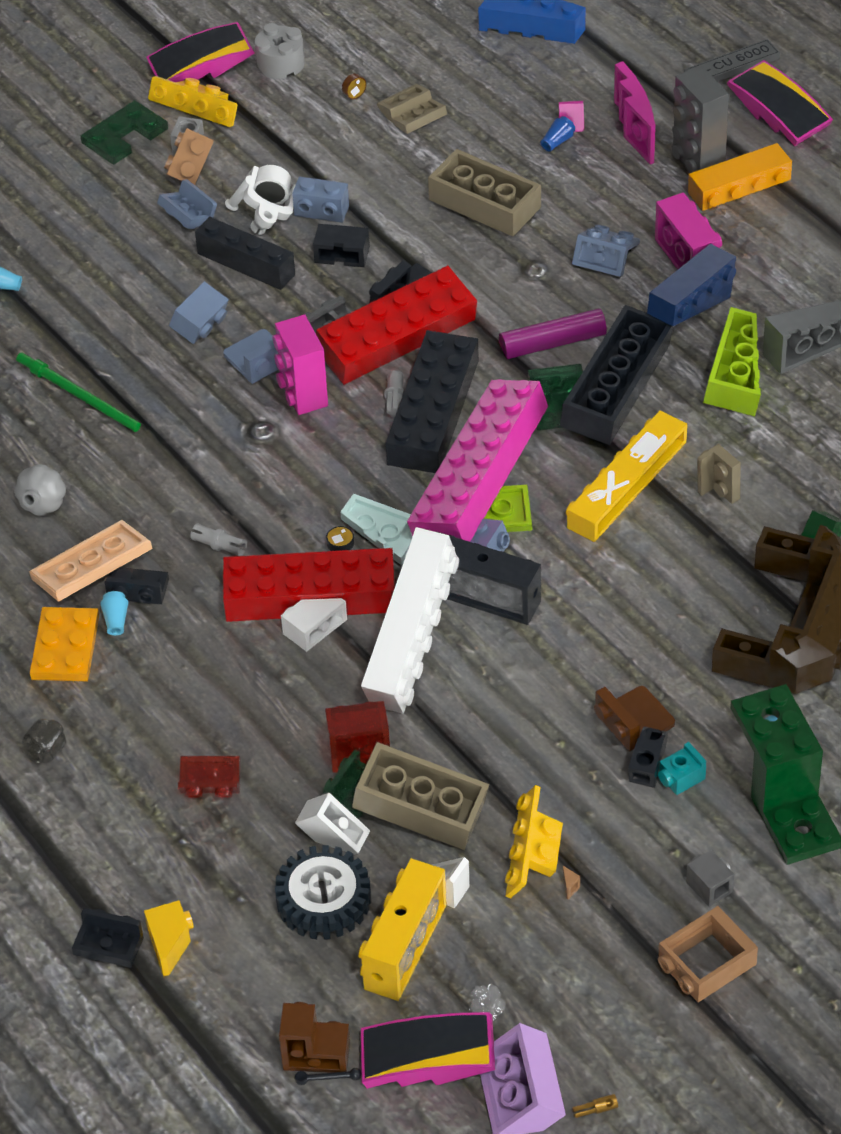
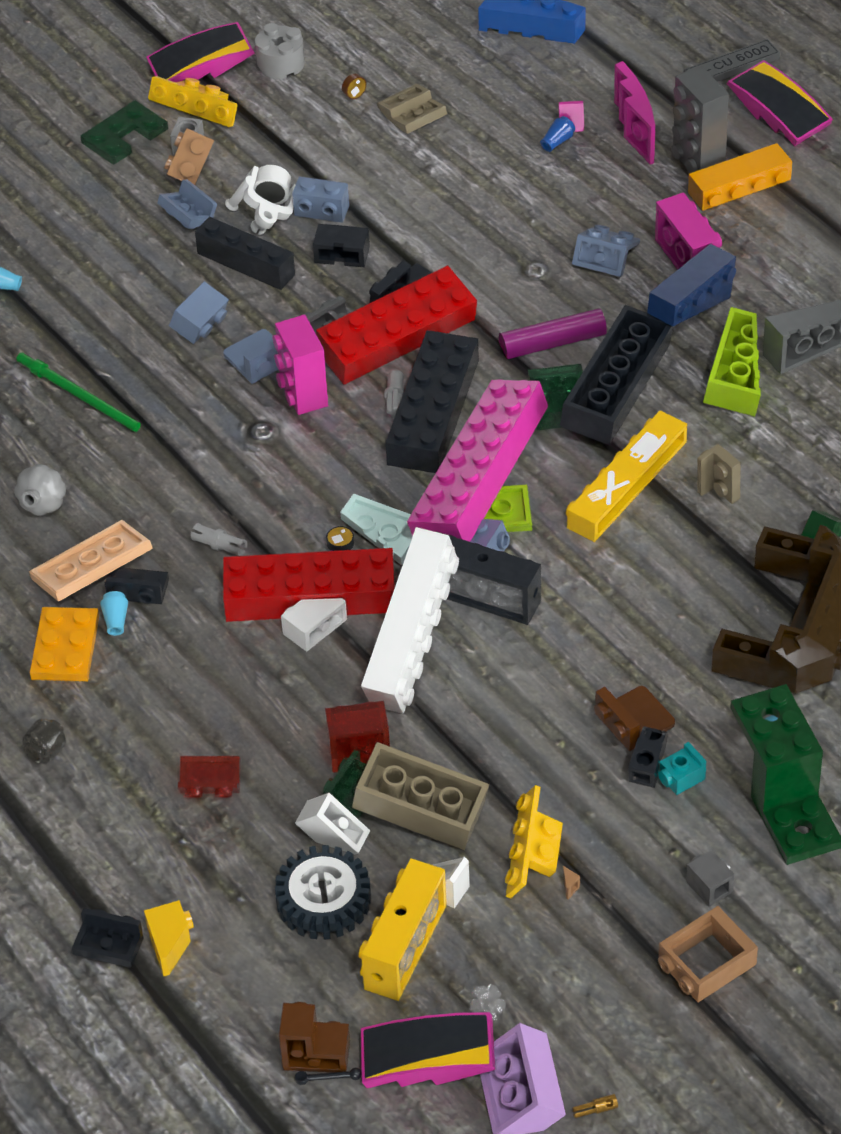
(484, 192): dark tan brick -> none

